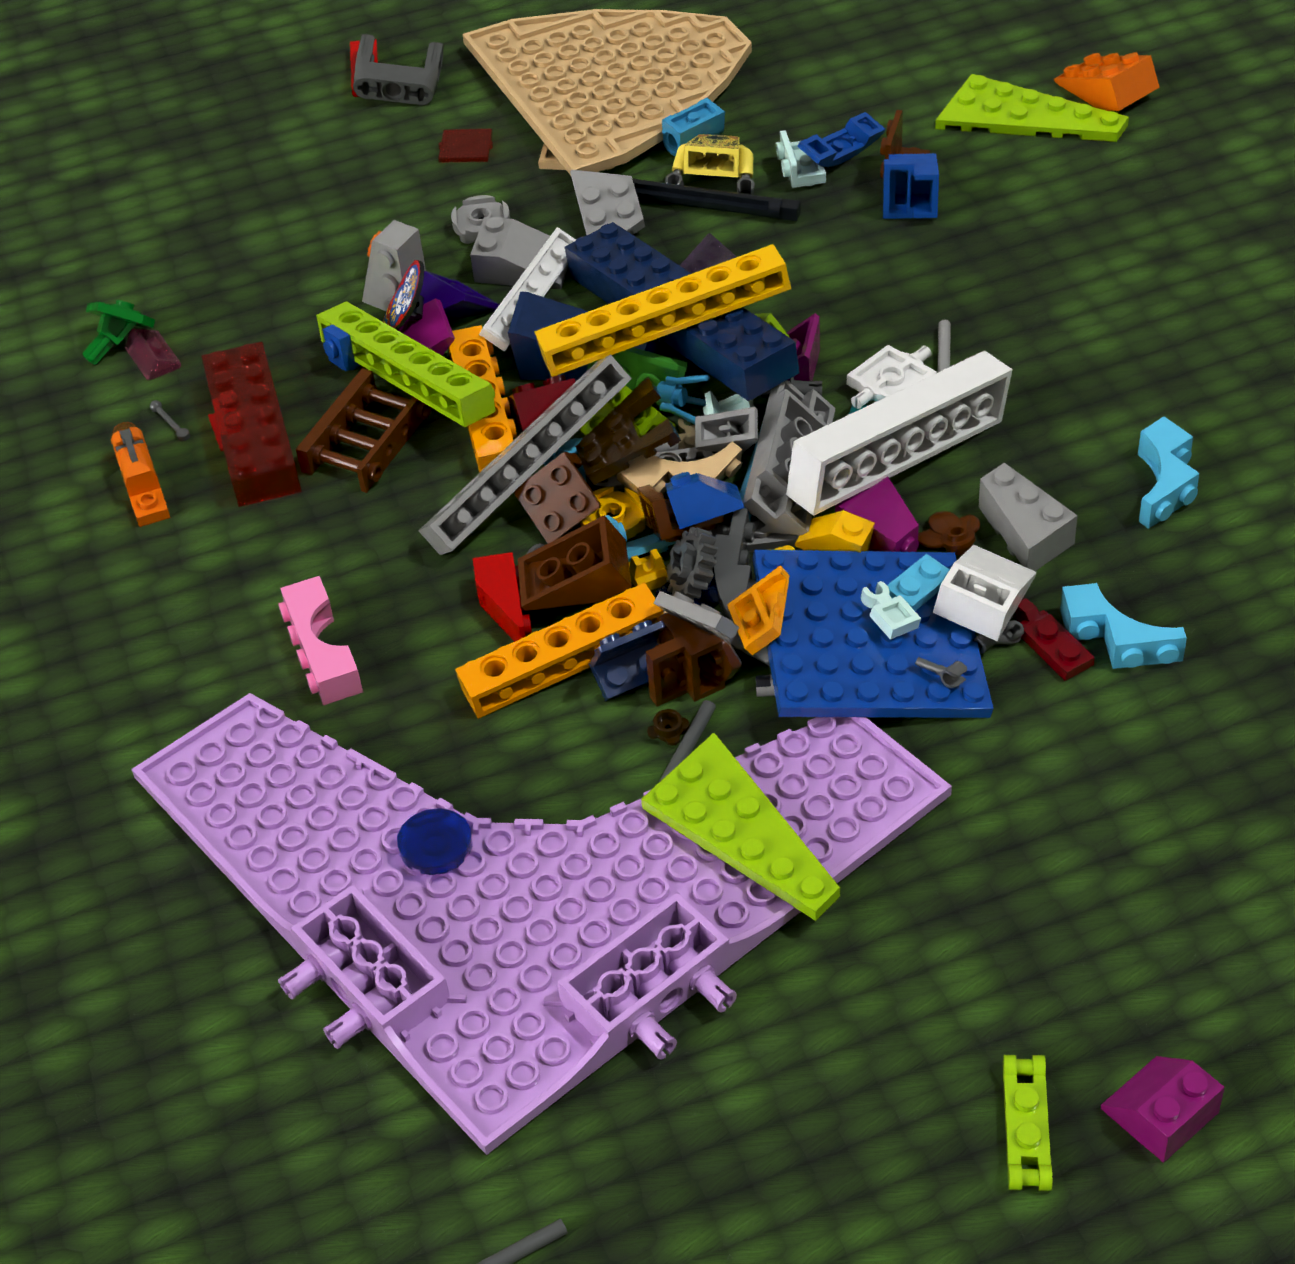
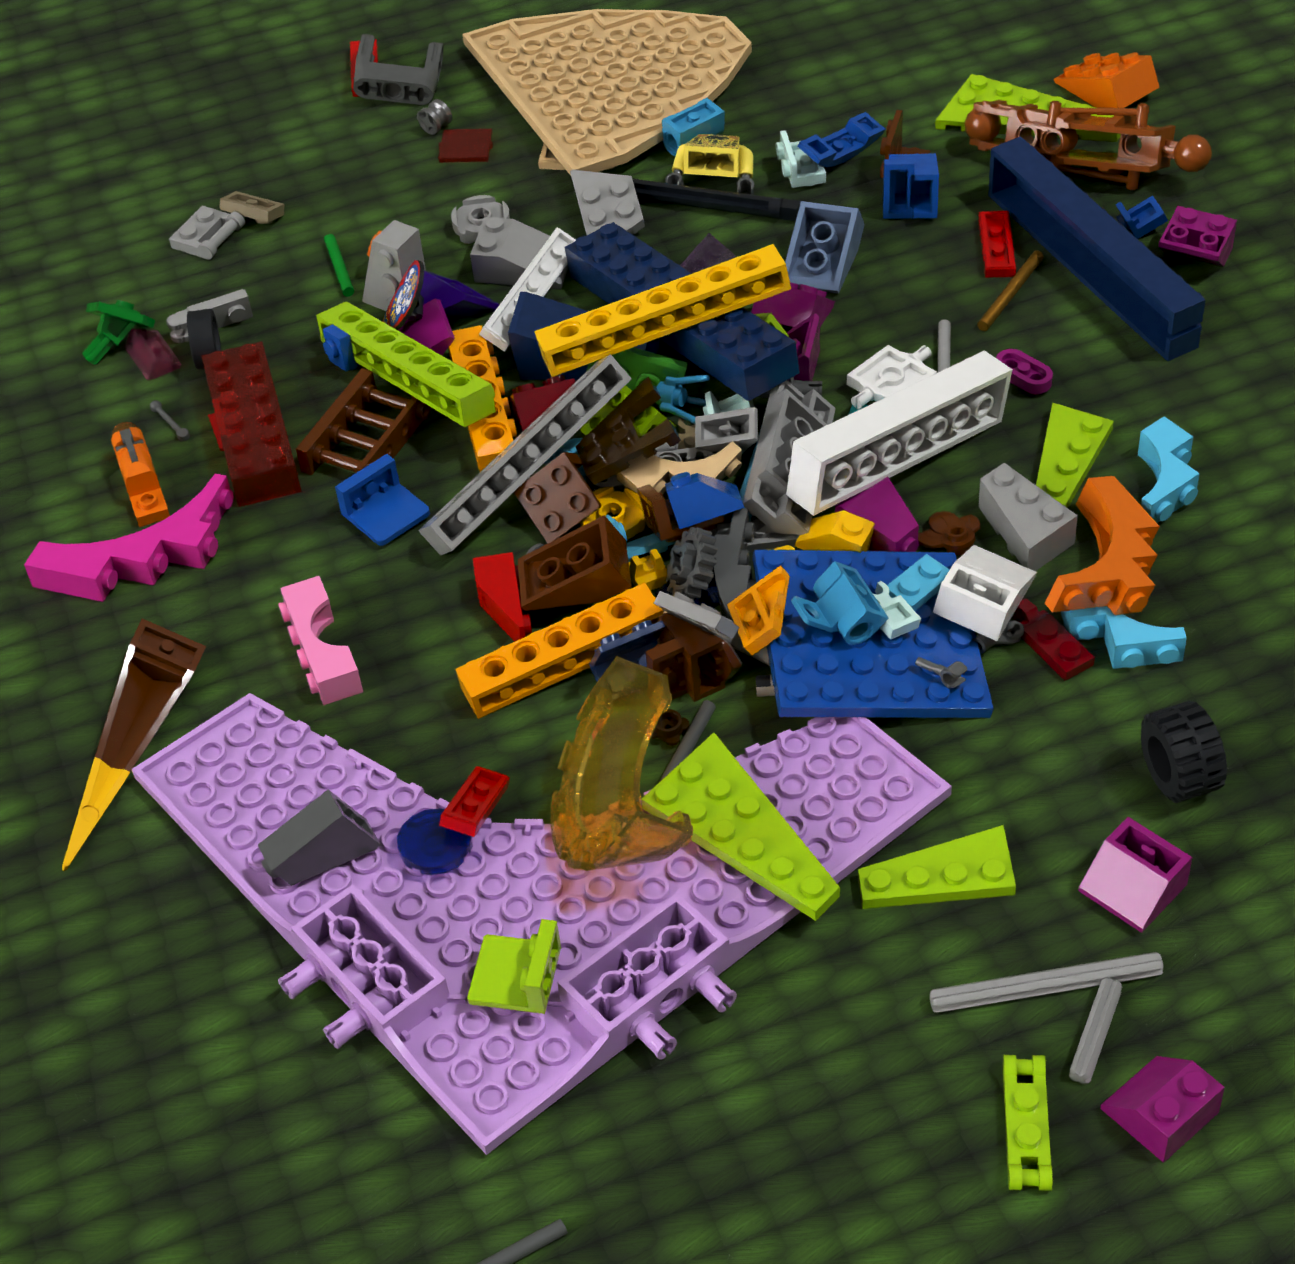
(140, 557): none -> dark pink arch
(148, 687): none -> reddish brown plate
(202, 334): none -> black tyre
(206, 231): none -> light grey plate
(227, 310): none -> light grey hinge
(254, 207): none -> dark tan plate
(317, 840): none -> dark grey slope
(339, 265): none -> green bar
(379, 503): none -> blue bracket
(434, 116): none -> flat silver wheel
(474, 801): none -> red tile
(516, 970): none -> lime bracket
(598, 806): none -> clear yellow windscreen
(796, 305): none -> magenta slope
(823, 245): none -> sand blue slope
(843, 605): none -> dark azure piece
(945, 872): none -> lime wing
(997, 244): none -> red tile
(1010, 290): none -> pearl gold bar
(1027, 372): none -> magenta plate
(1045, 982): none -> light grey axle
(1070, 450): none -> lime wing
(1095, 1031): none -> light grey axle
(1096, 249): none -> dark blue piece
(1125, 558): none -> orange arch
(1136, 874): none -> slope
(1142, 217): none -> blue bracket
(1157, 148): none -> dark orange piece
(1183, 751): none -> black tyre
(1199, 236): none -> magenta slope

